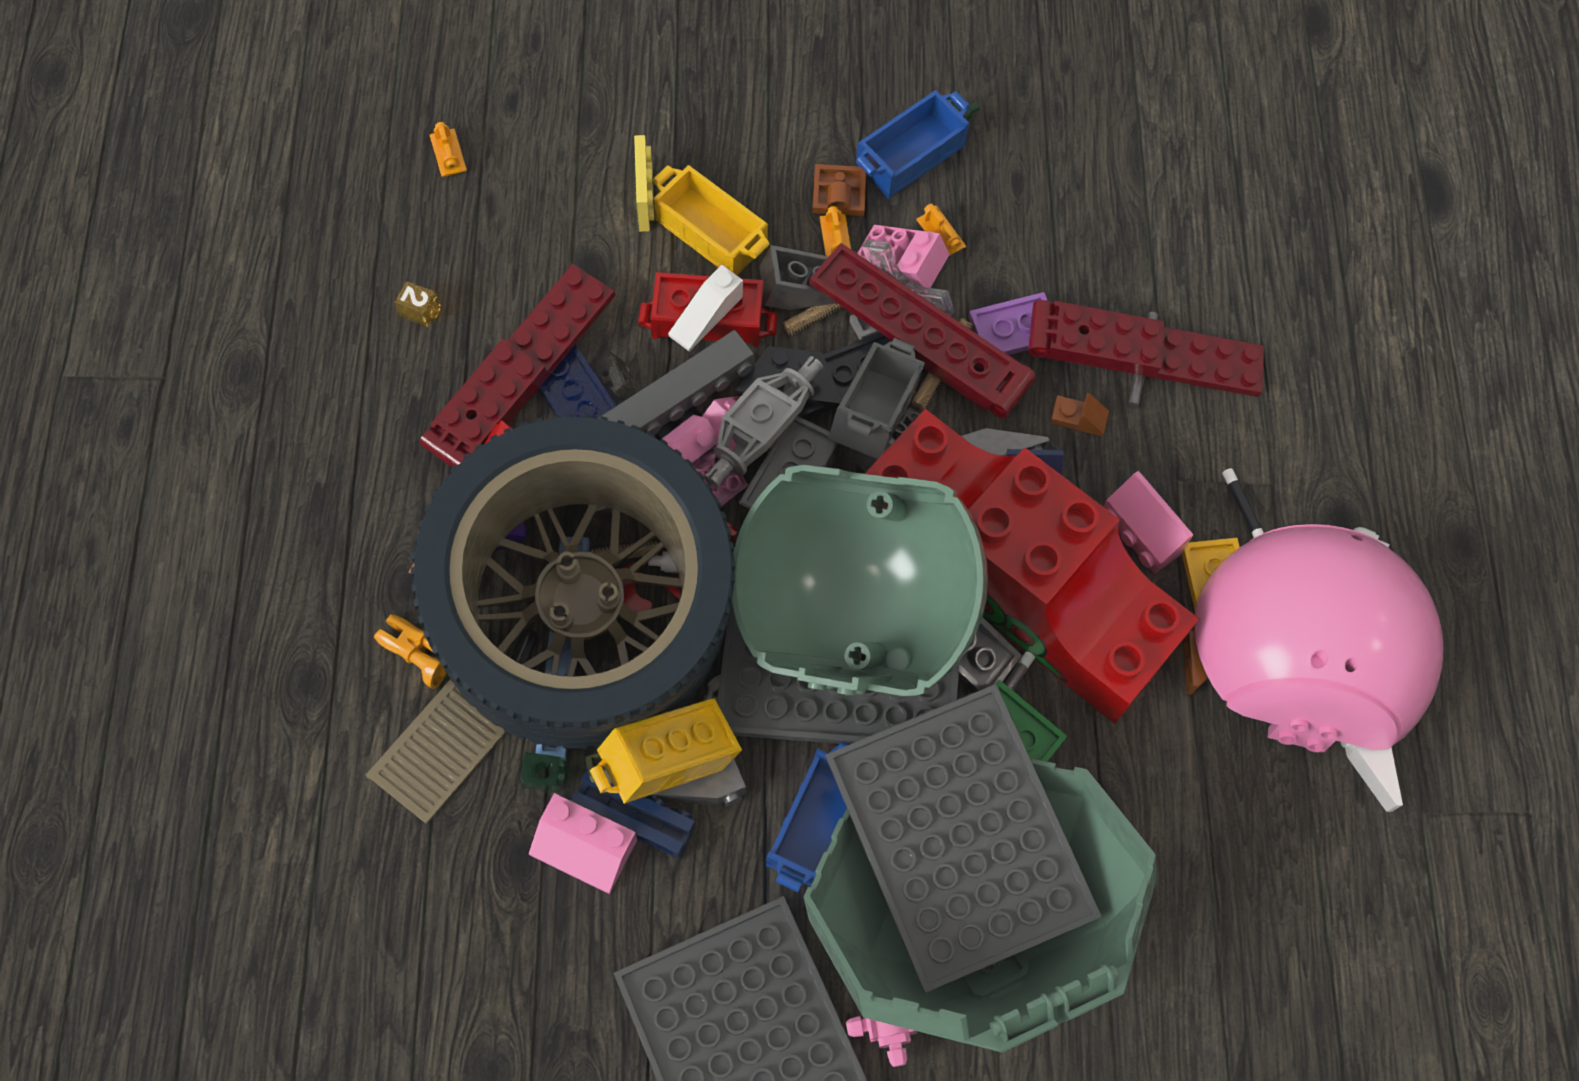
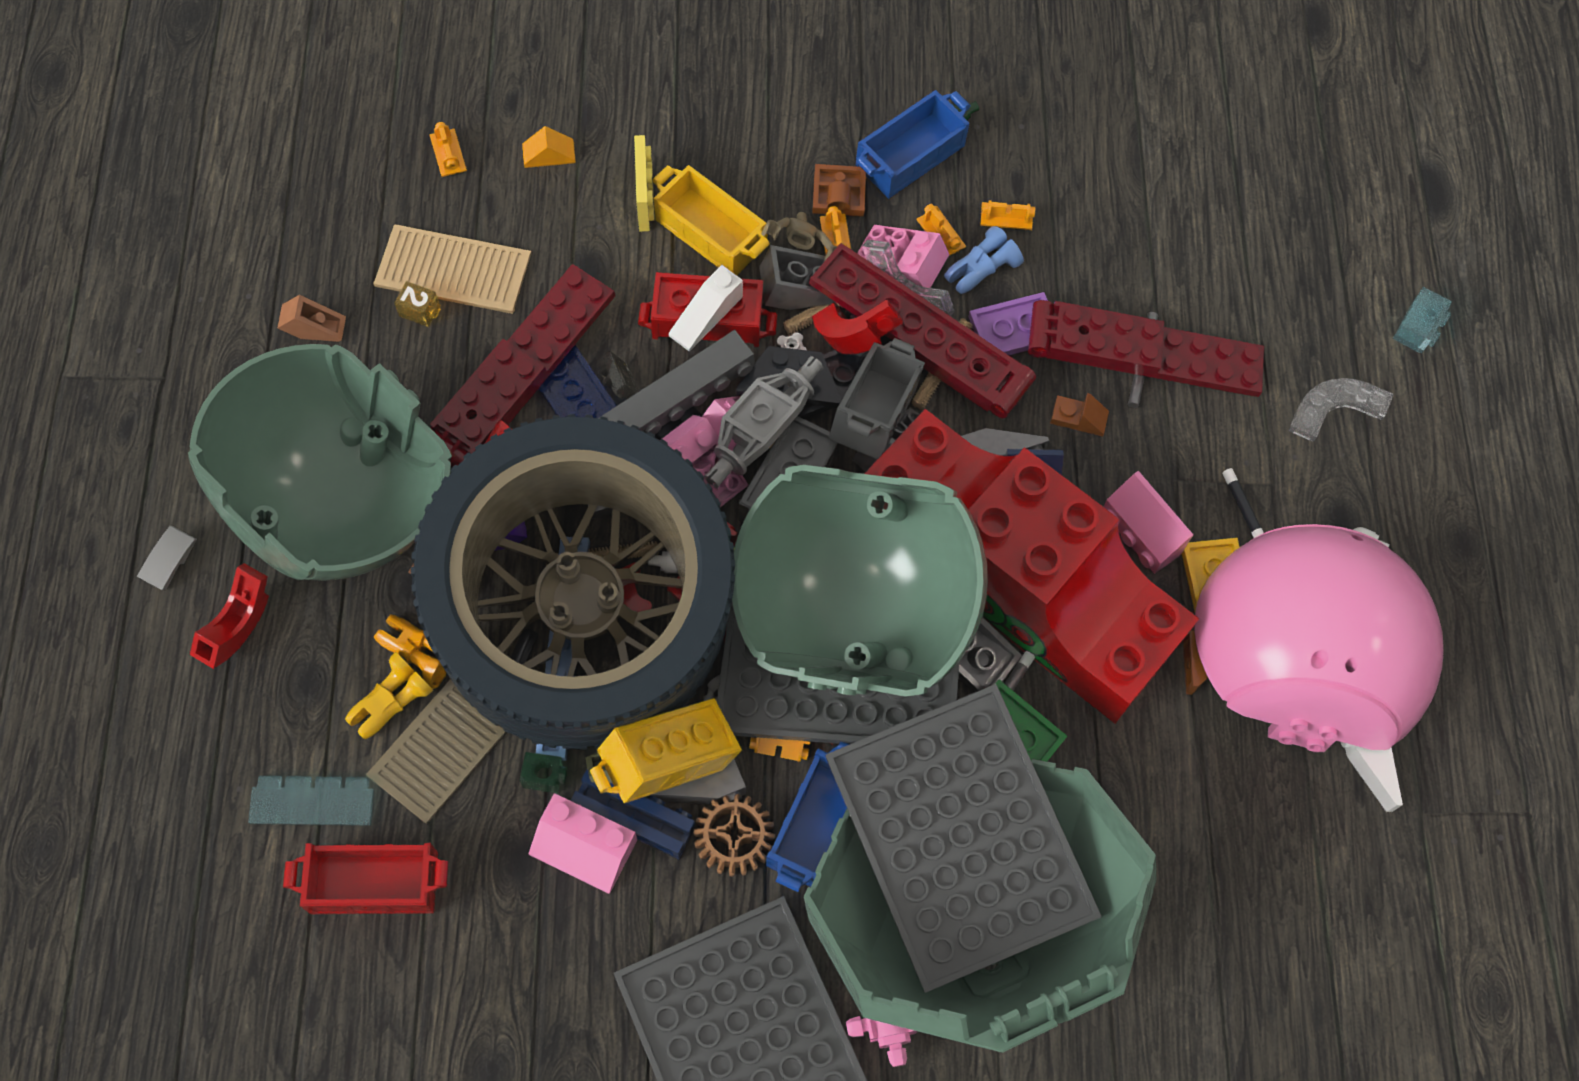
(166, 557): none -> light grey slope
(235, 622): none -> red arch
(305, 805): none -> clear light blue windscreen
(310, 320): none -> nougat slope
(317, 461): none -> sand green windscreen
(368, 879): none -> red container
(381, 701): none -> yellow piece
(454, 268): none -> tan window
(548, 148): none -> light orange slope
(720, 834): none -> medium nougat gear
(790, 748): none -> light orange hinge
(795, 339): none -> white plate
(799, 232): none -> dark tan piece
(859, 333): none -> red arch
(979, 265): none -> medium blue piece
(1007, 216): none -> light orange hinge
(1338, 394): none -> clear plate
(1422, 320): none -> clear light blue brick

